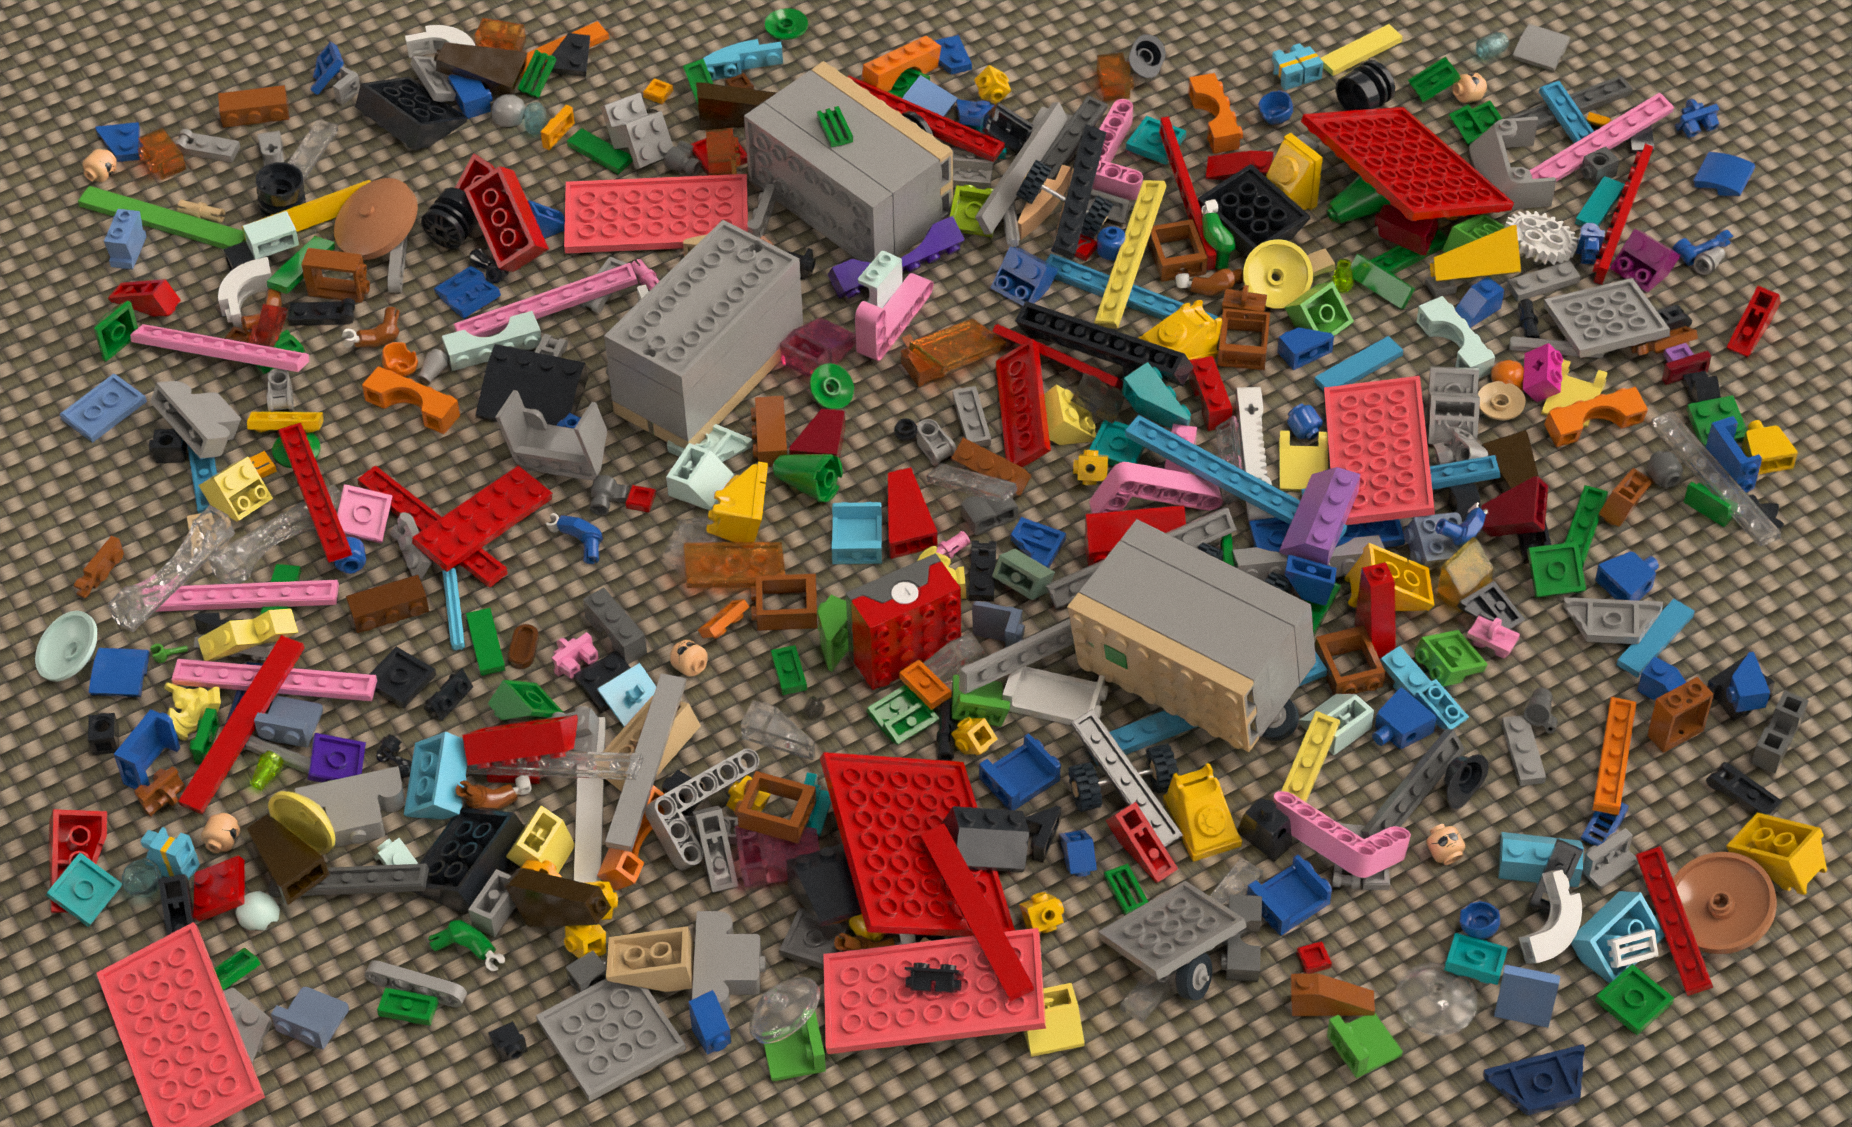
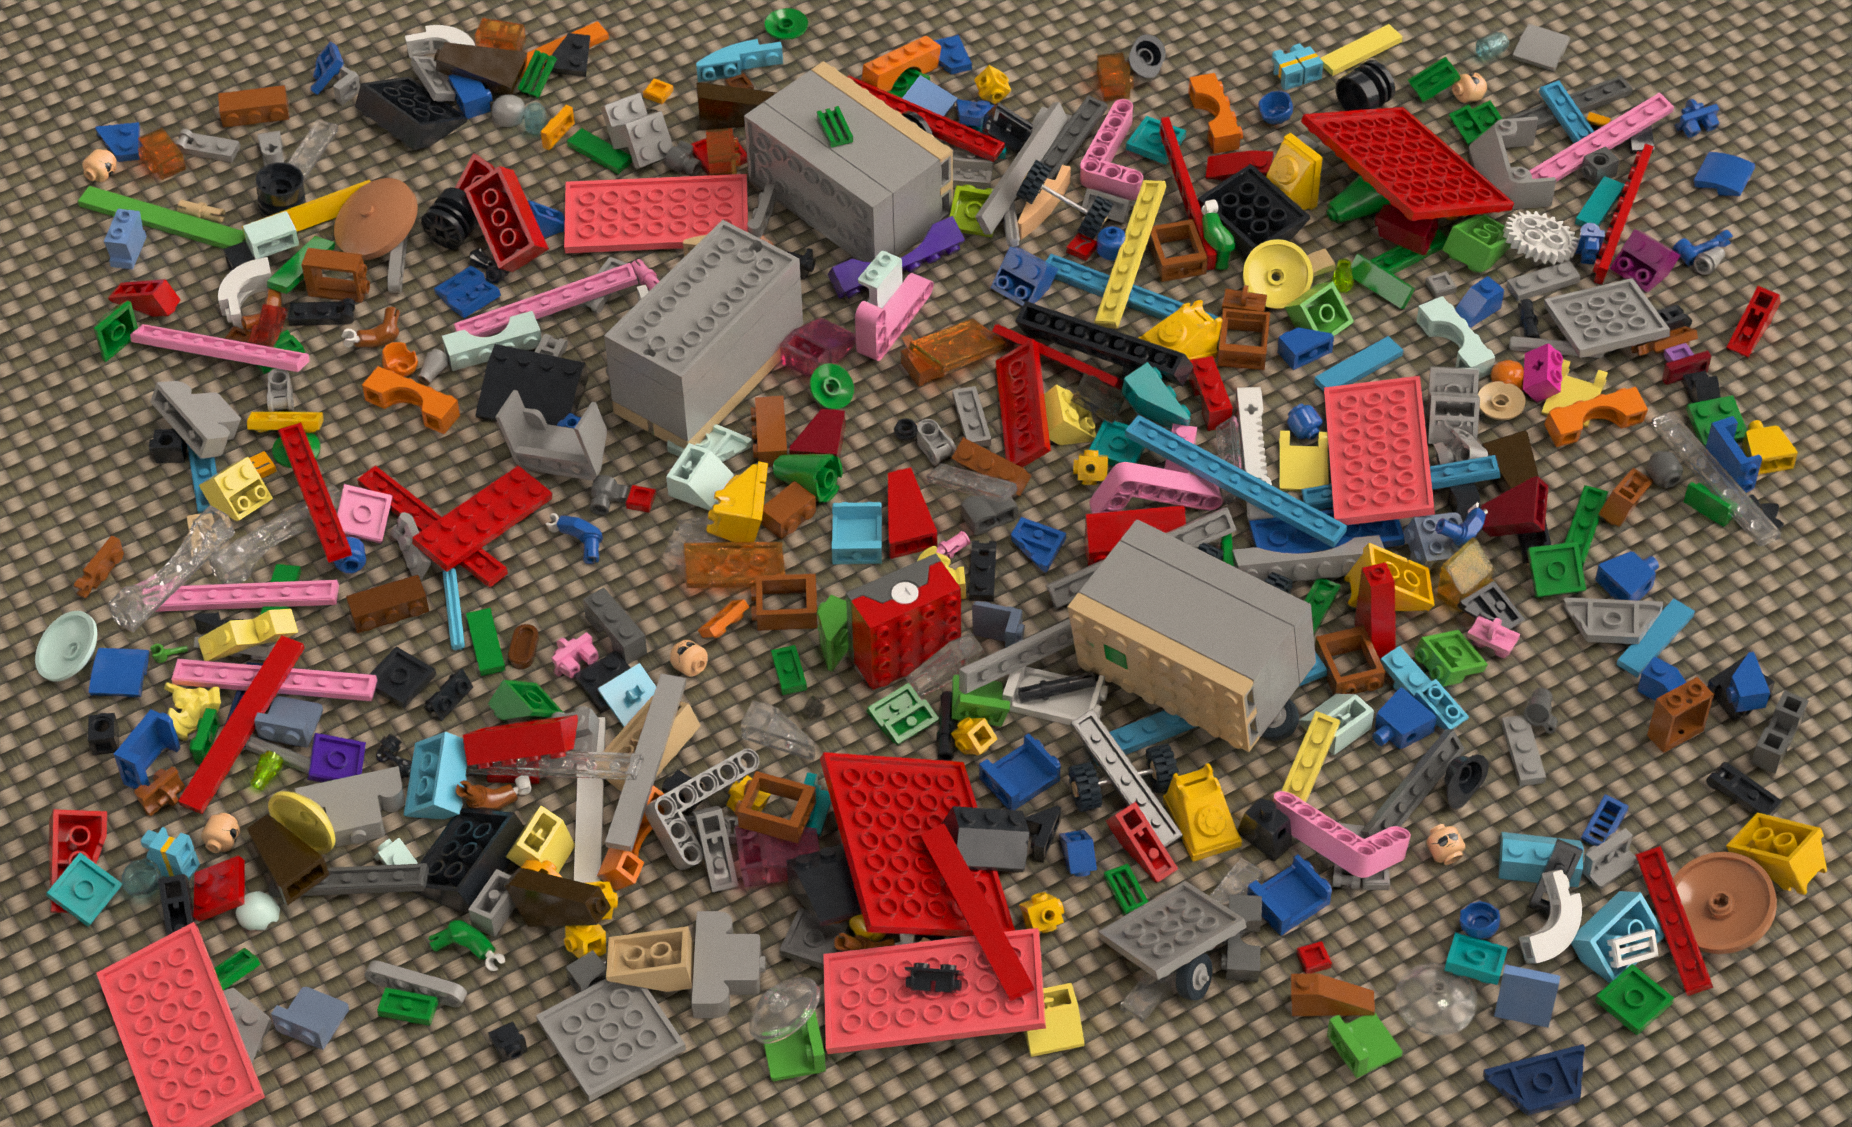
(103, 407): medium blue tile -> none
(695, 73): green plate -> none
(709, 1022): blue slope -> none
(788, 510): none -> dark orange brick
(925, 684): orange plate -> none
(1023, 574): sand green brick -> none
(1056, 687): none -> black pin
(1078, 192): black plate -> none
(1214, 284): dark orange arm -> none
(1310, 579): blue slope -> none
(1321, 515): medium lavender slope -> none
(1484, 257): yellow slope -> none
(1614, 756): orange tile -> none

